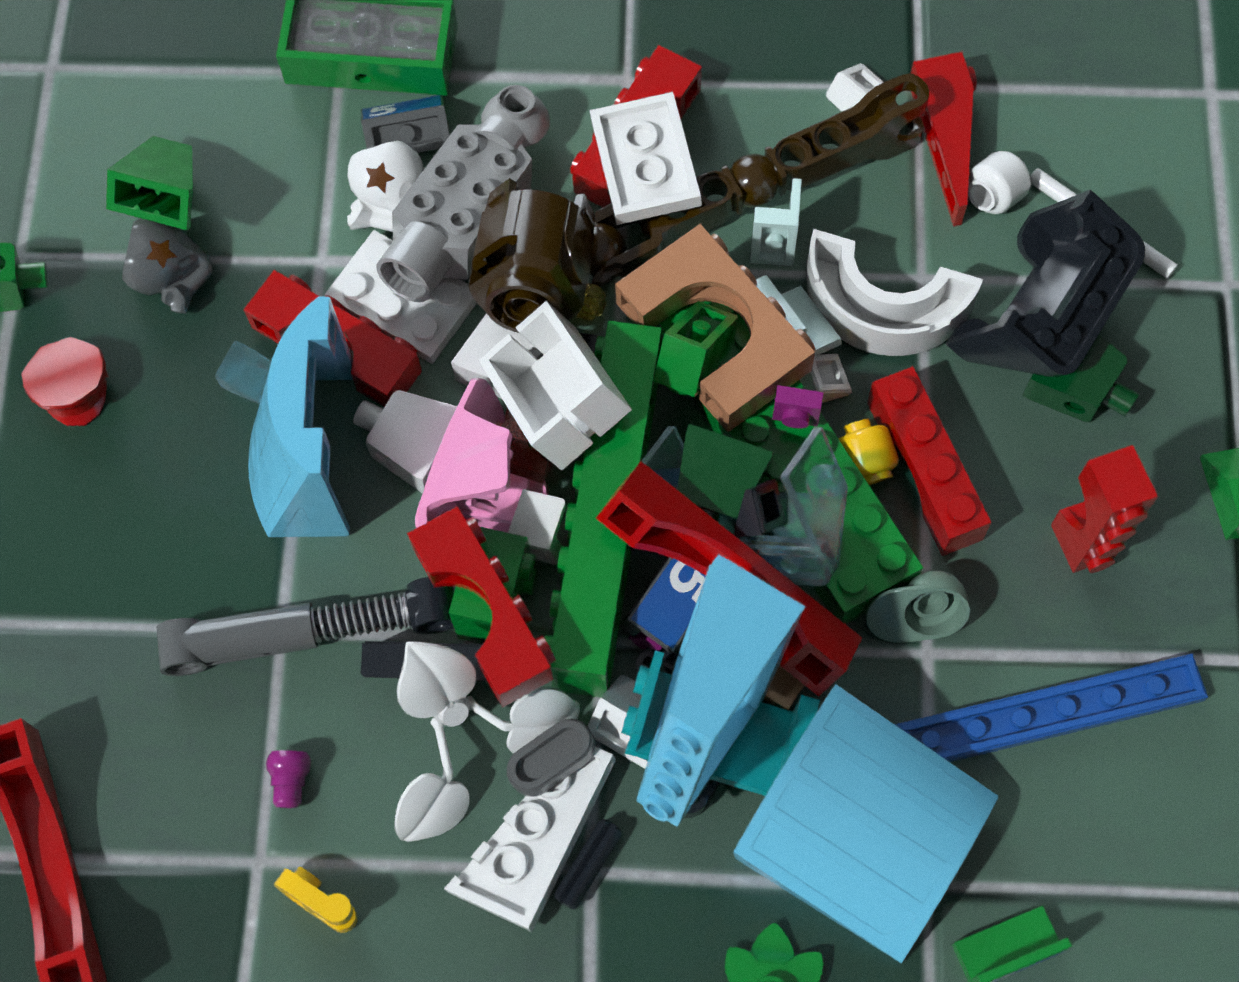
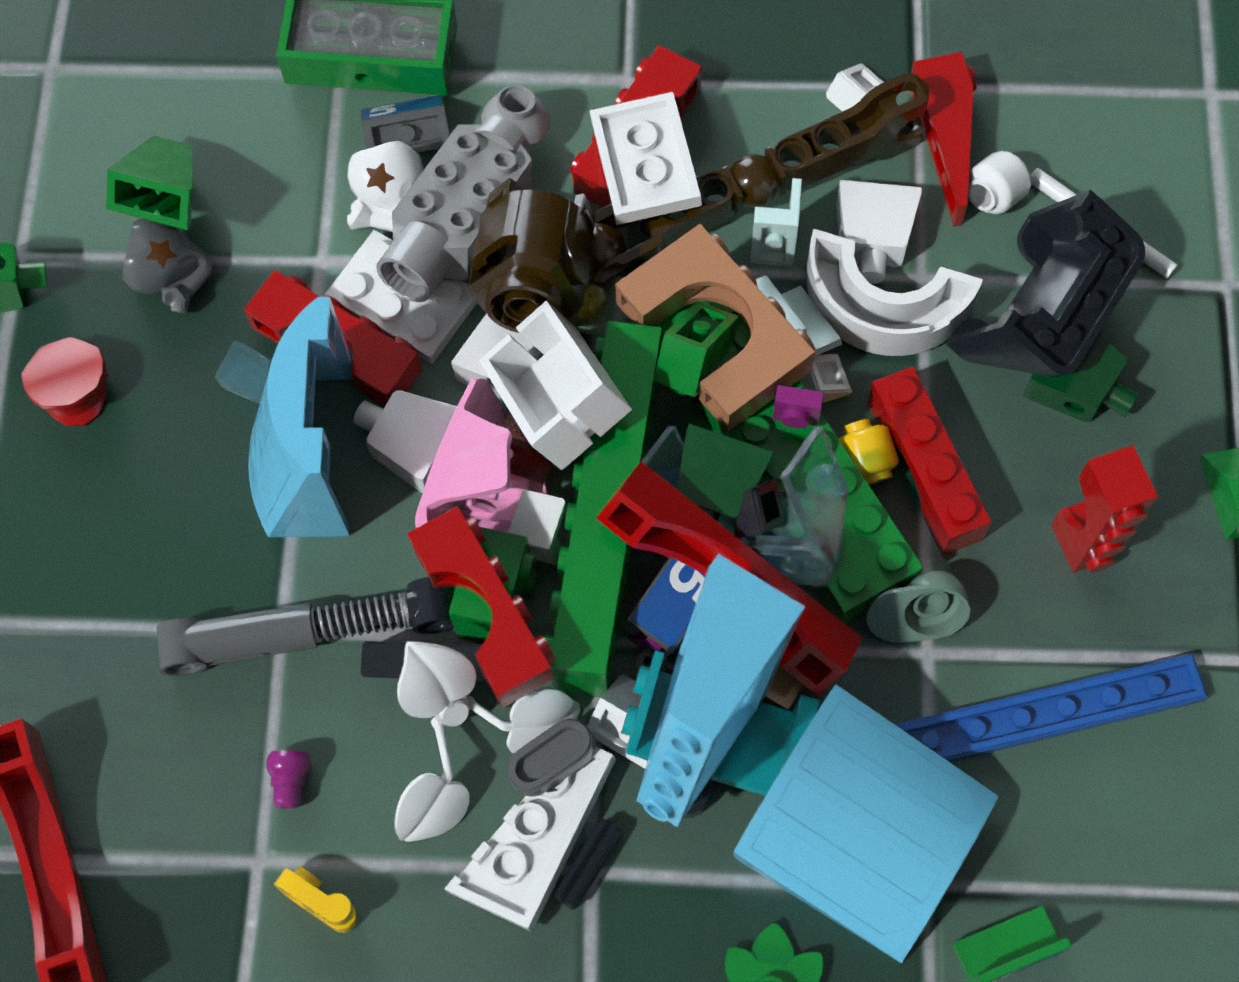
(878, 221): none -> white torso

